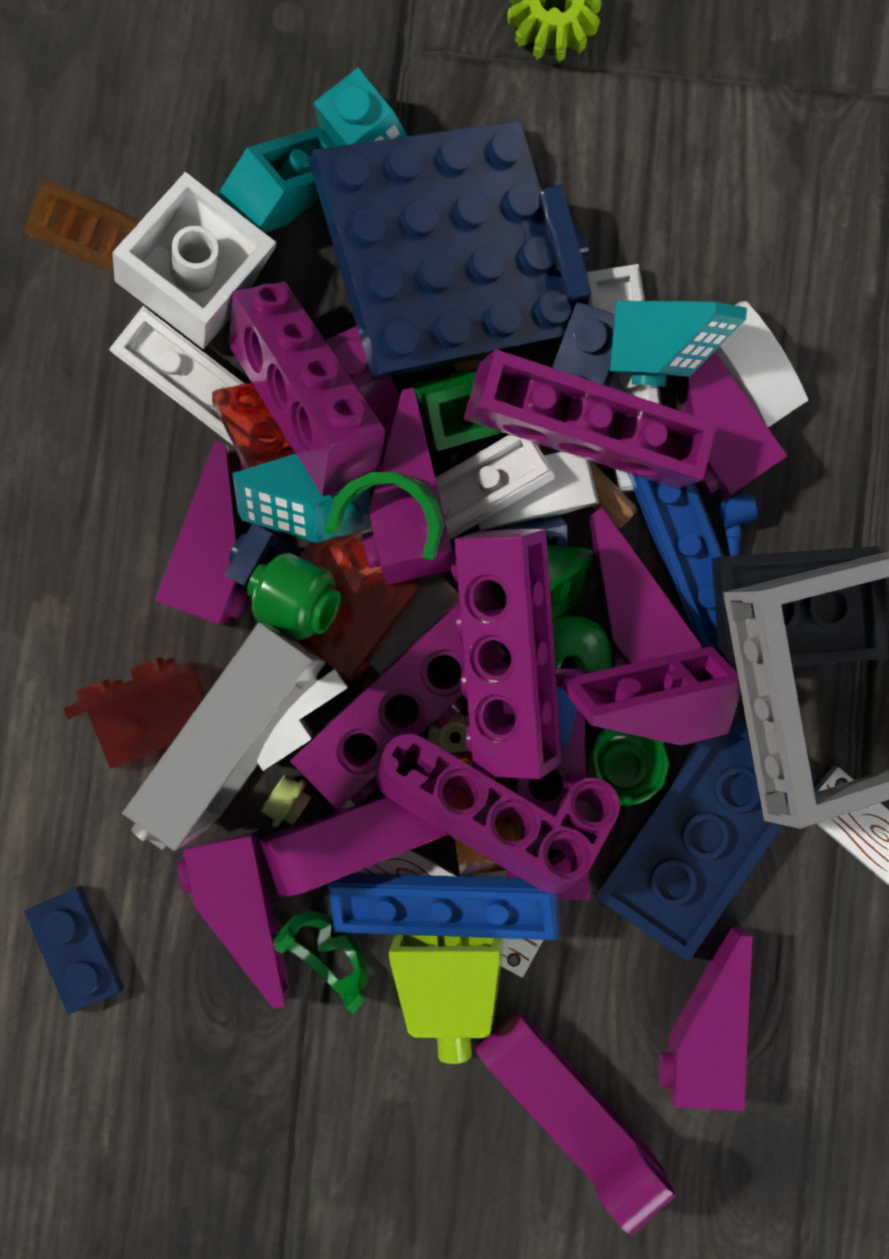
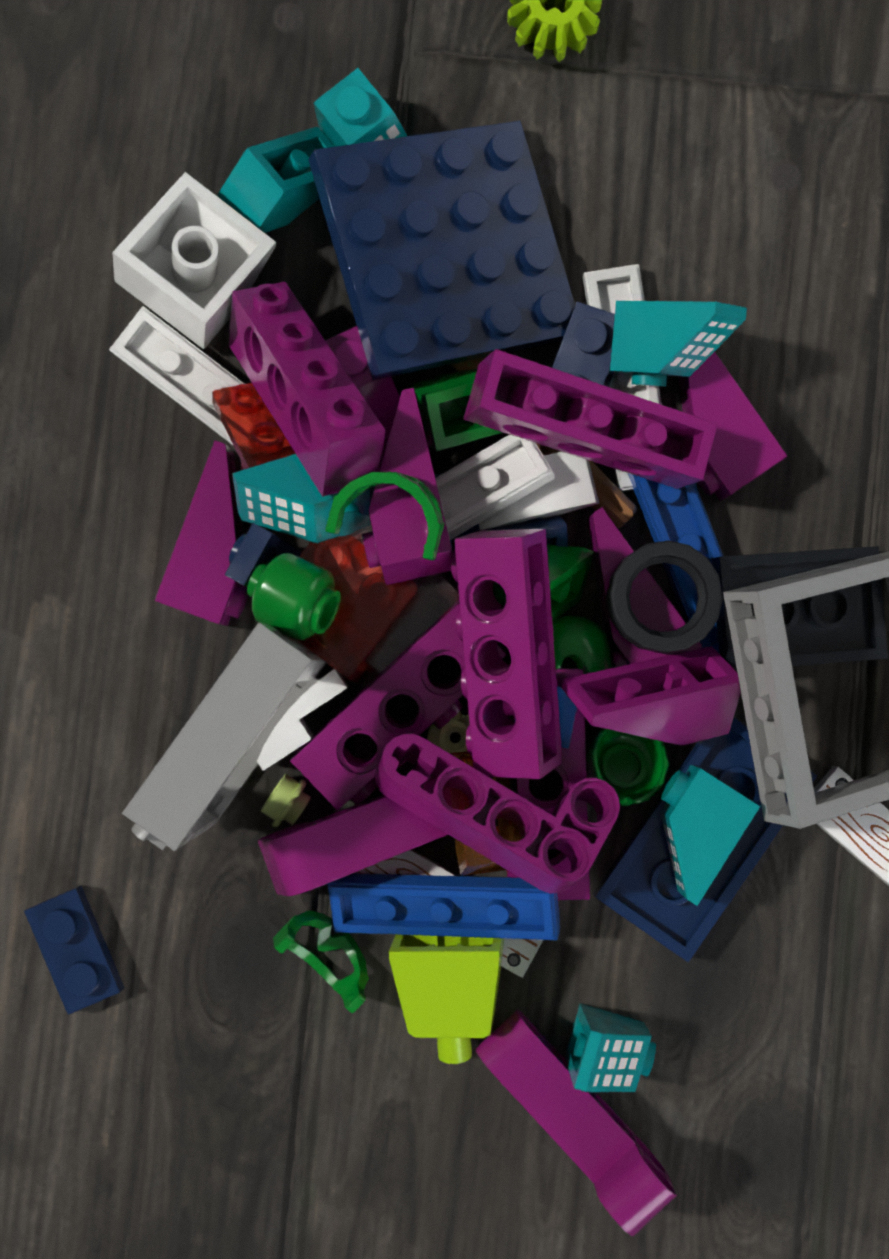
(41, 211): clear orange slope -> none
(141, 713): clear red bracket -> none
(236, 902): magenta slope -> none
(569, 244): dark blue plate -> none
(608, 1051): none -> teal slope
(701, 827): none -> teal slope
(707, 586): none -> black tyre
(711, 1034): magenta slope -> none
(734, 513): blue hand -> none
(761, 368): white slope -> none

